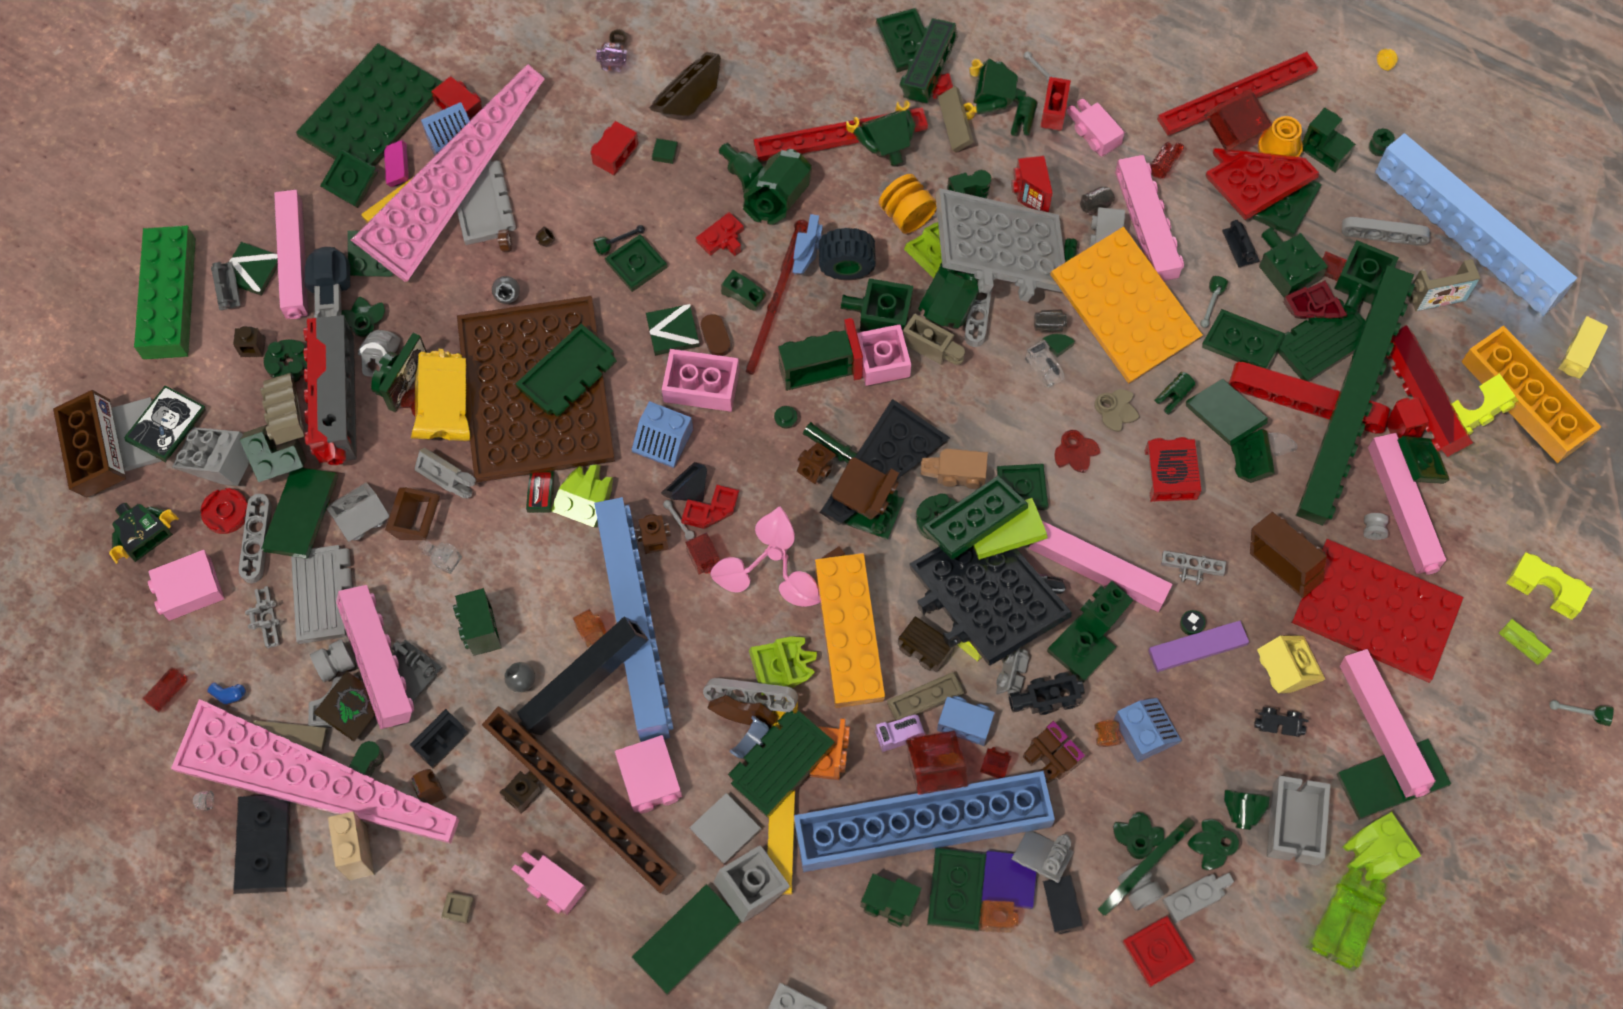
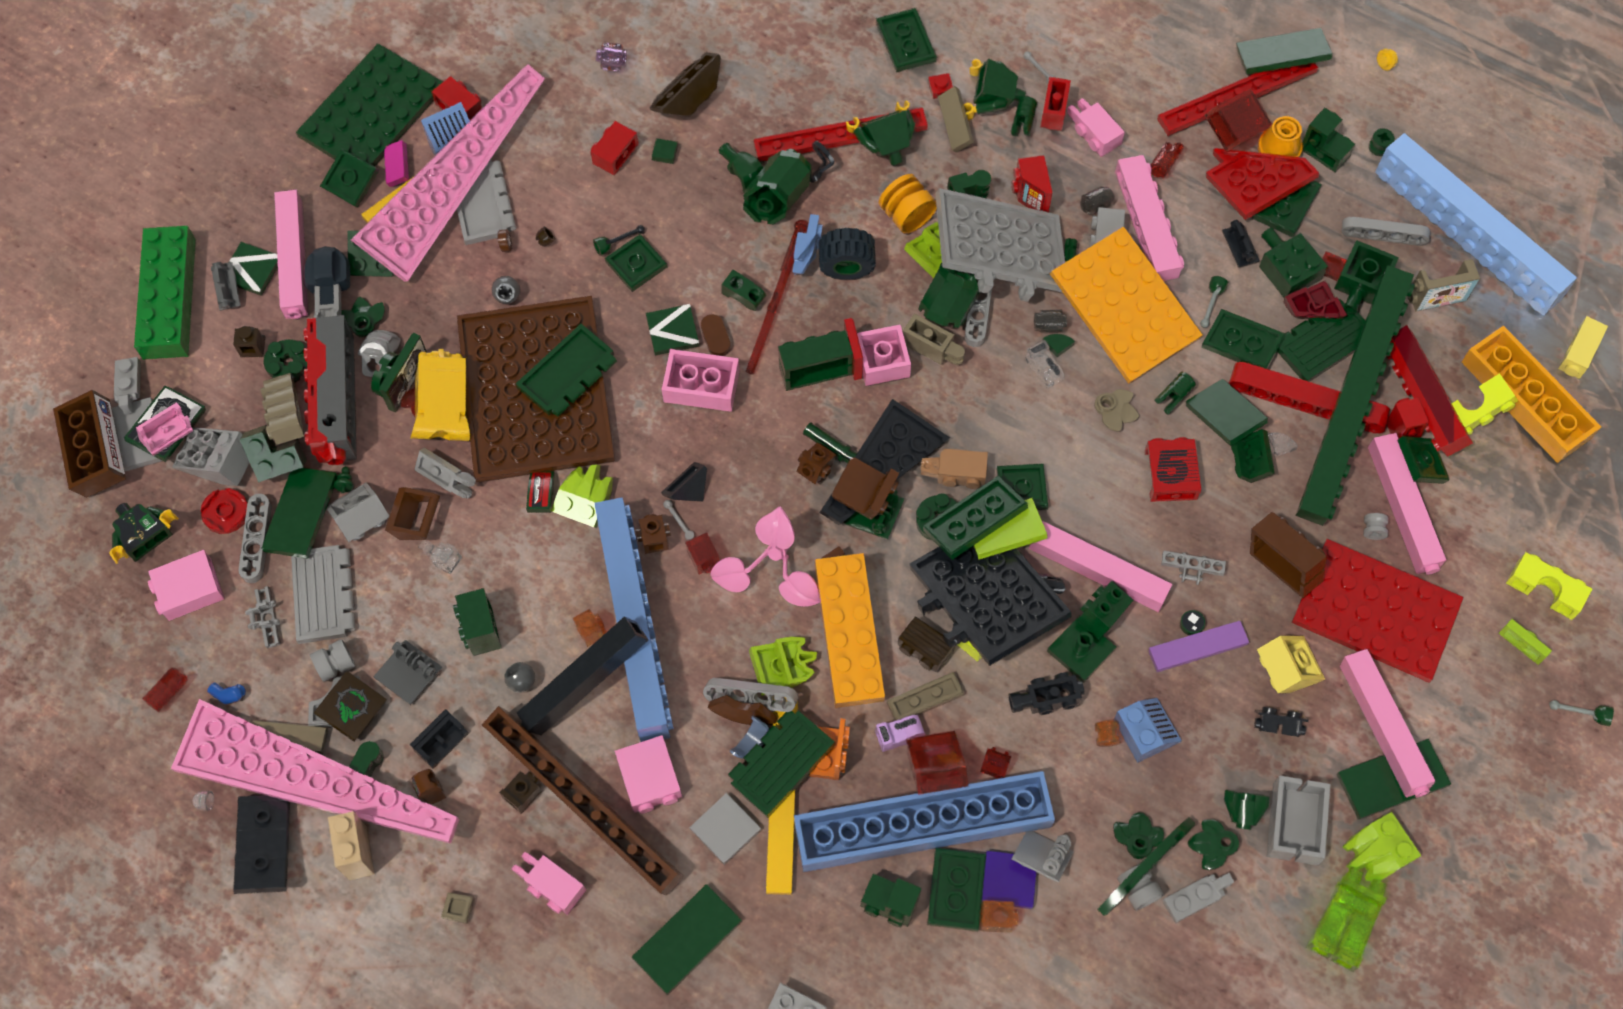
(127, 383): none -> light grey hinge
(164, 429): none -> bright pink hinge
(344, 481): none -> dark green hair
(374, 656): bright pink brick -> none
(618, 40): dark brown hinge -> none
(662, 434): medium blue slope -> none
(705, 515): red tile -> none
(722, 235): red hinge -> none
(750, 883): light grey slope -> none
(785, 417): dark green plate -> none
(817, 174): none -> black piece
(882, 306): dark green brick -> none
(929, 60): dark green brick -> none
(967, 720): medium blue brick -> none
(1008, 679): light grey hinge -> none
(1052, 741): reddish brown hips -> none
(1063, 905): black hinge -> none
(1075, 454): clear red plate -> none
(1158, 951): red tile -> none
(1284, 51): none -> tile

